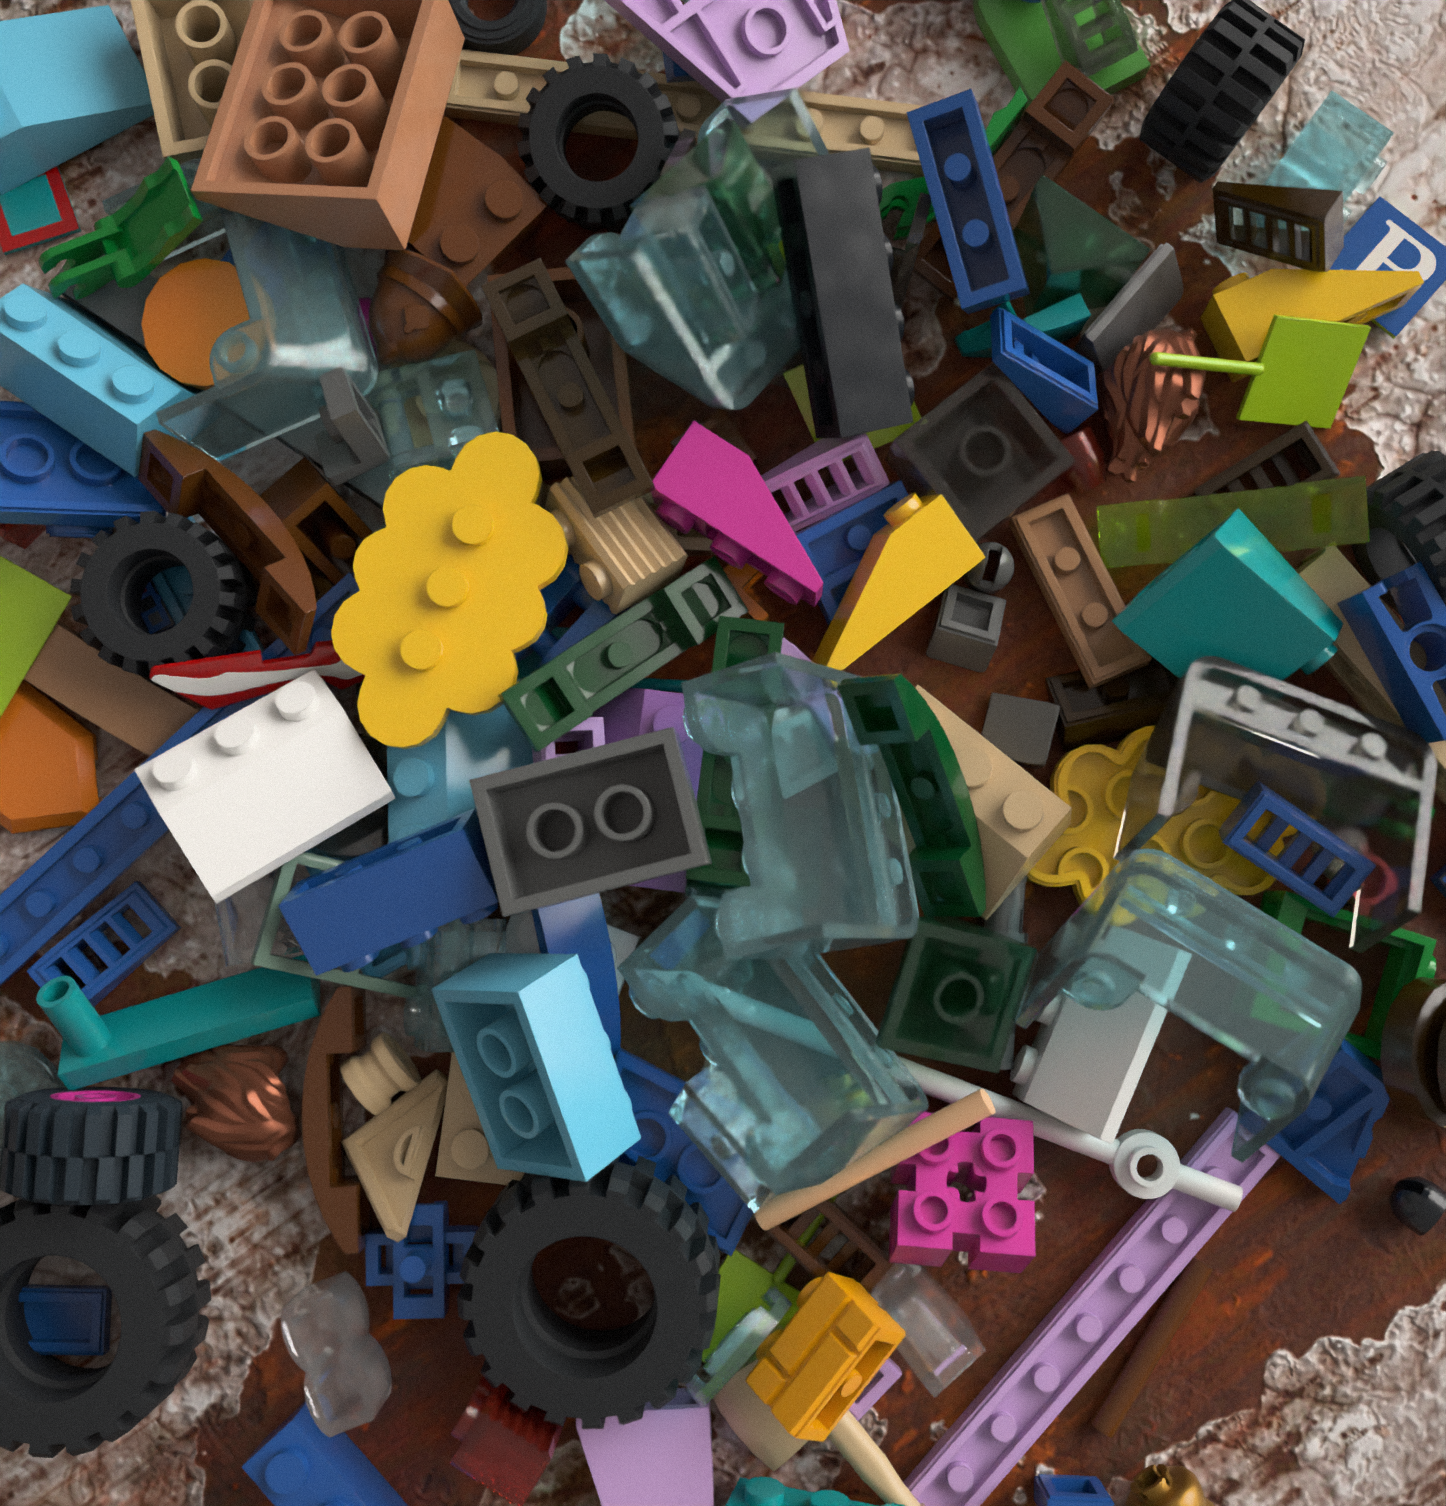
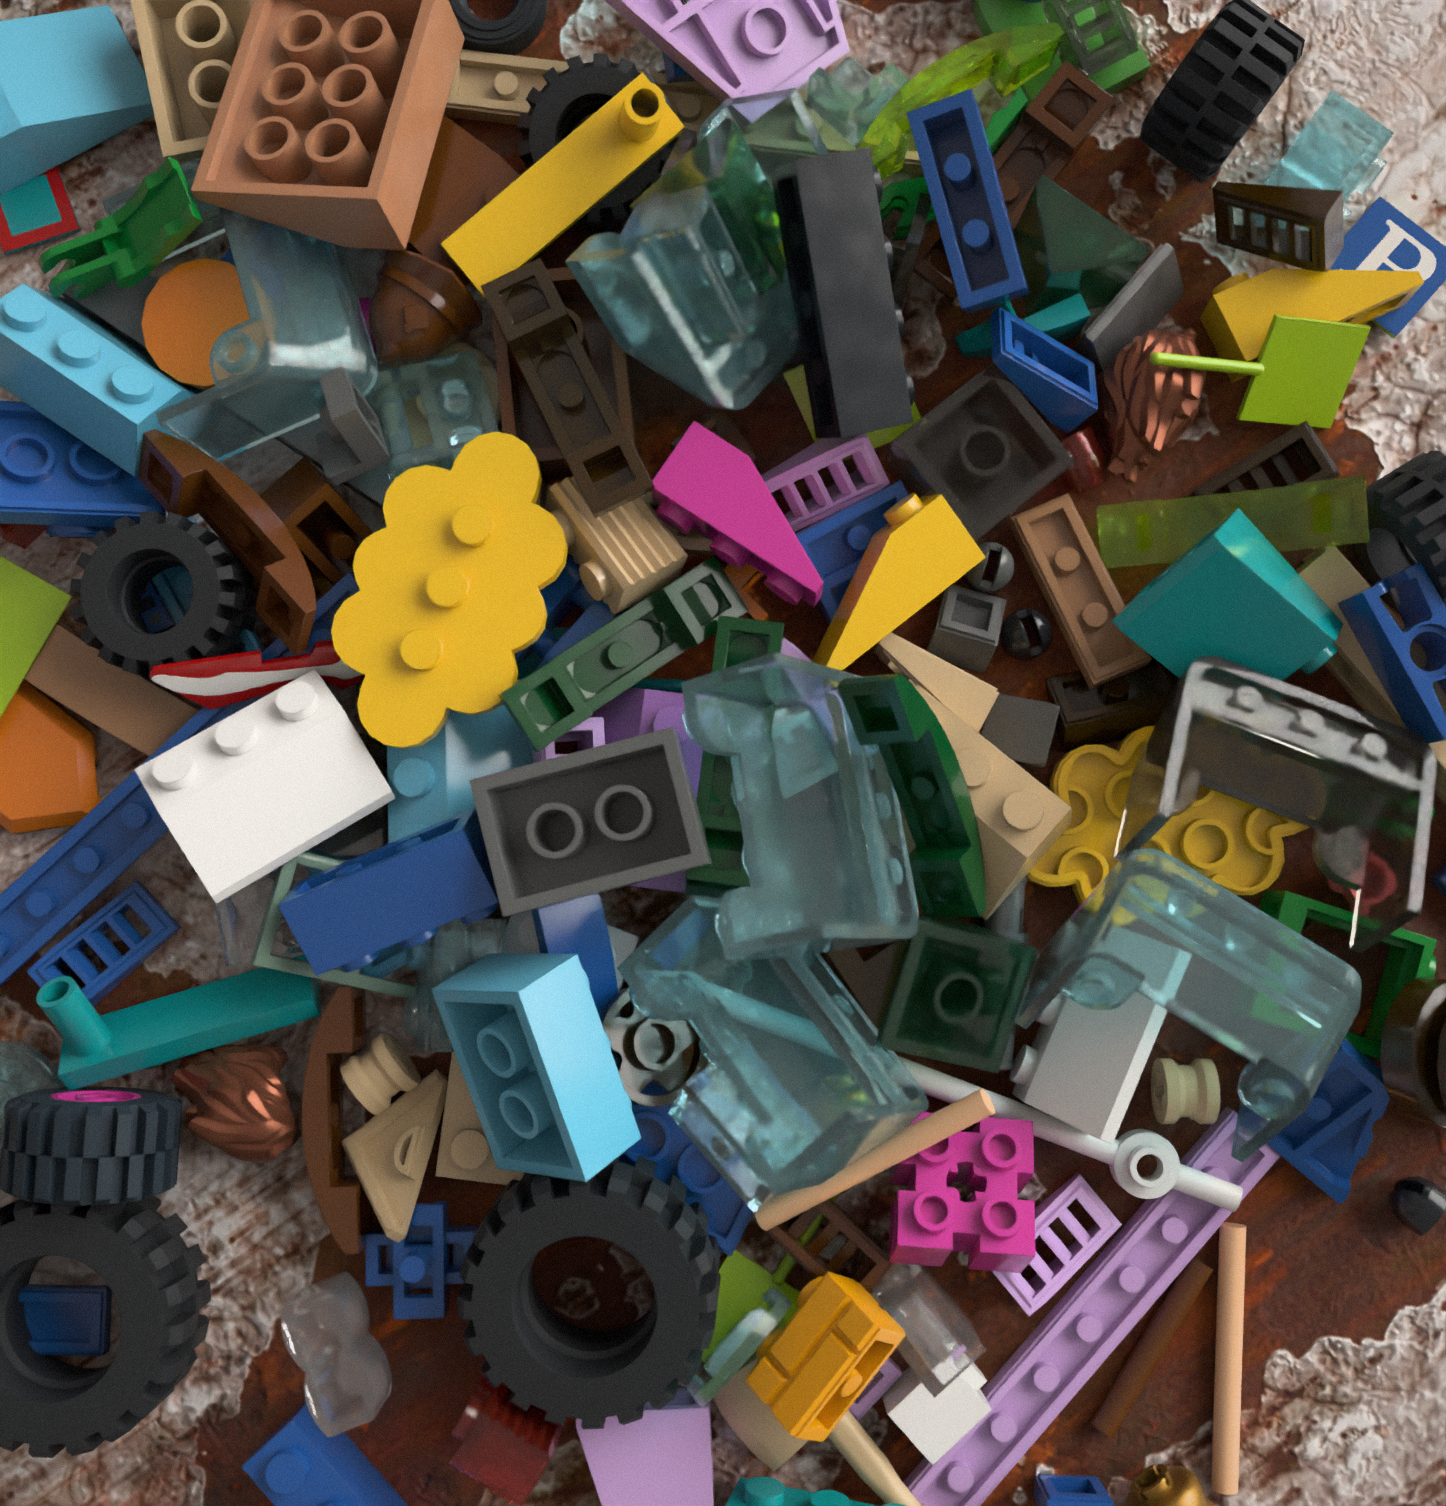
(564, 184): none -> yellow piece
(650, 1051): none -> wheel
(853, 96): none -> clear light blue panel
(869, 977): none -> dark brown slope
(941, 1421): none -> white brick
(954, 688): none -> tan slope
(1002, 58): none -> clear neon green slope
(1015, 639): none -> black hinge
(1069, 1260): none -> lavender slope
(1185, 1091): none -> tan wheel
(1228, 1358): none -> light nougat bar
(1250, 809): blue slope -> none

